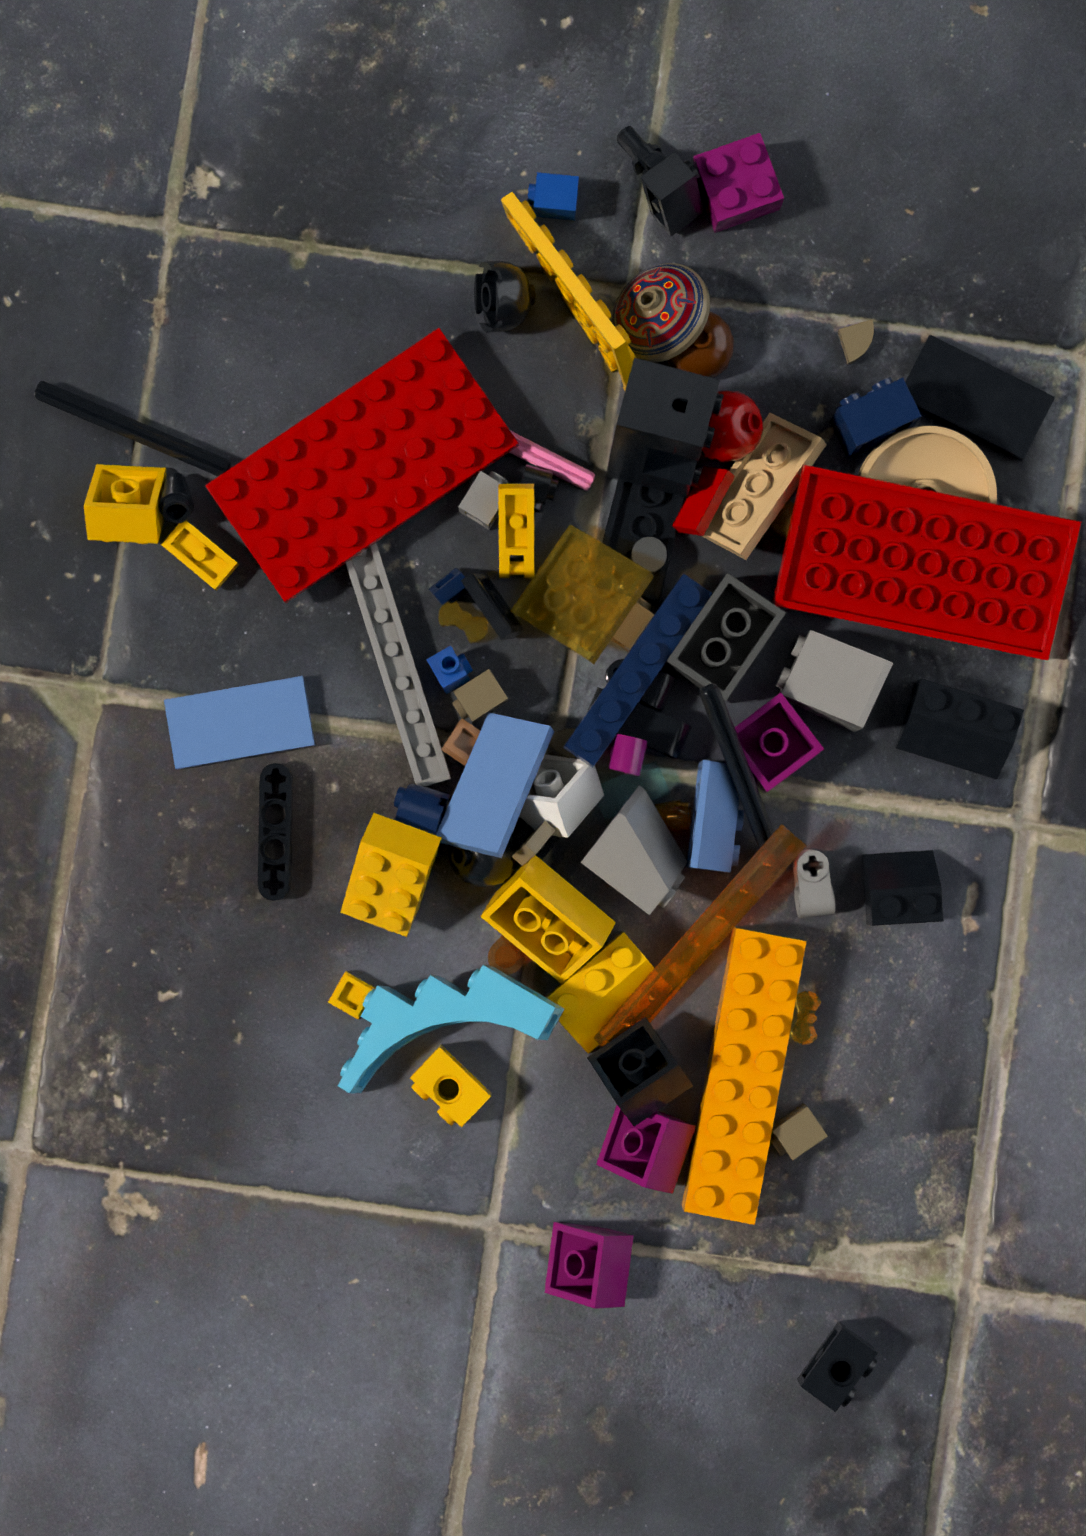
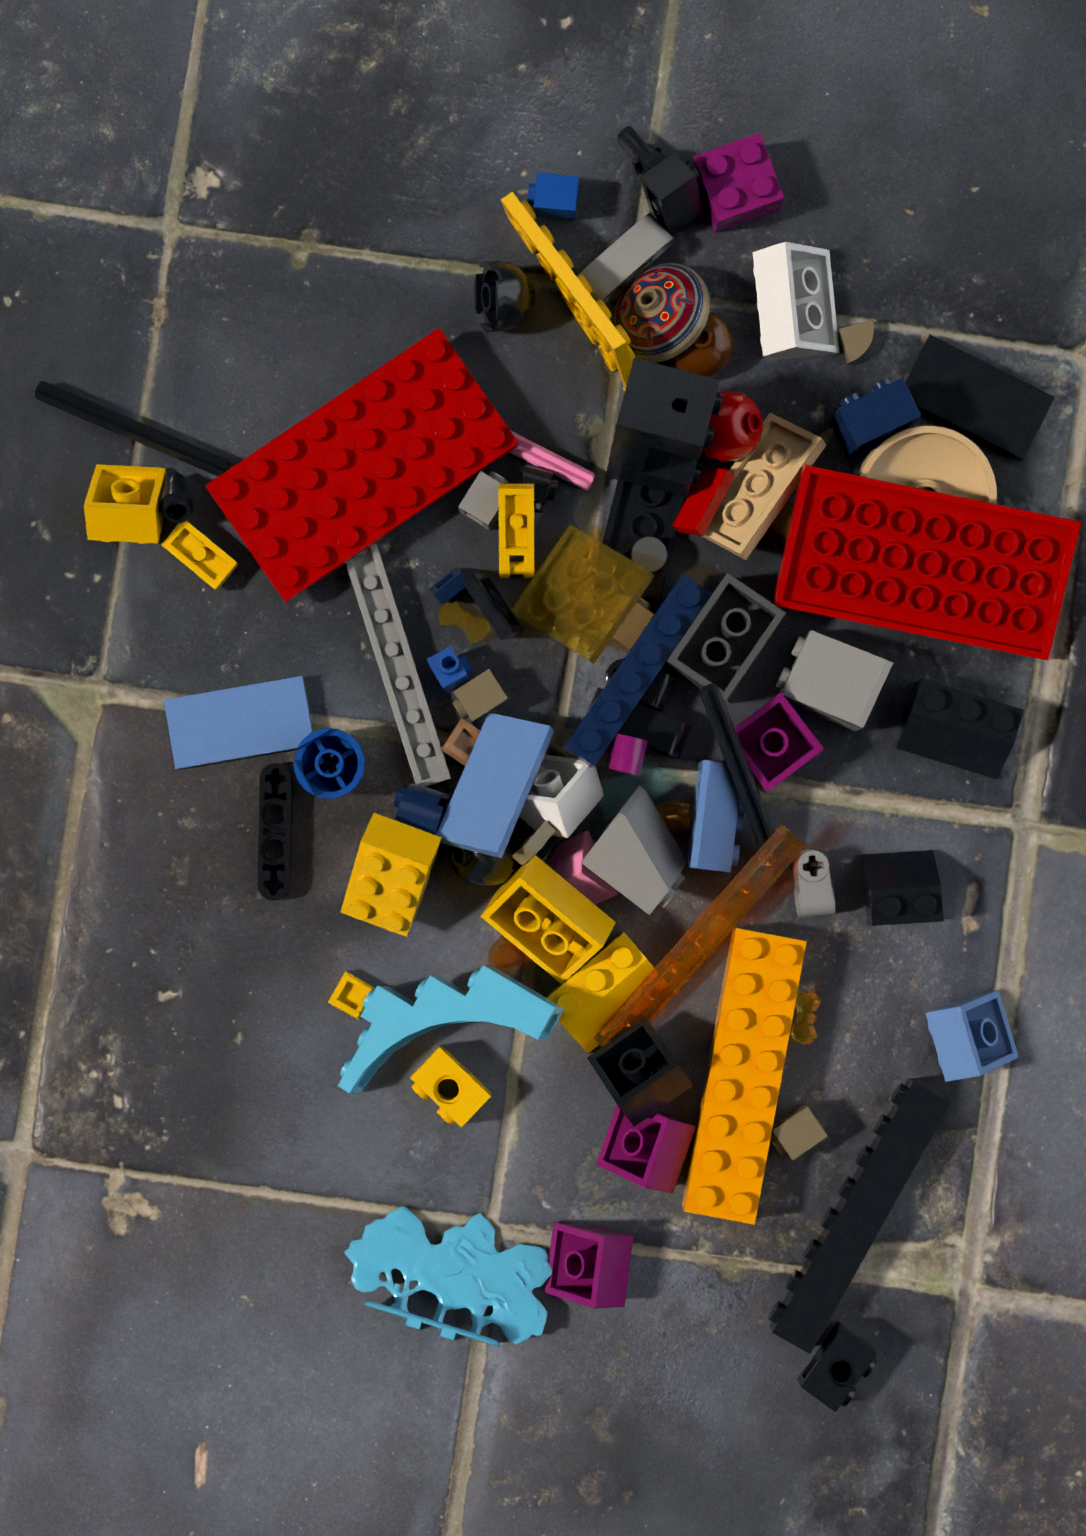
(329, 763): none -> blue cylinder
(459, 1271): none -> medium azure plant
(567, 863): none -> bright pink slope
(627, 258): none -> light grey beam
(795, 301): none -> white slope
(858, 1215): none -> black brick
(971, 1036): none -> medium blue slope

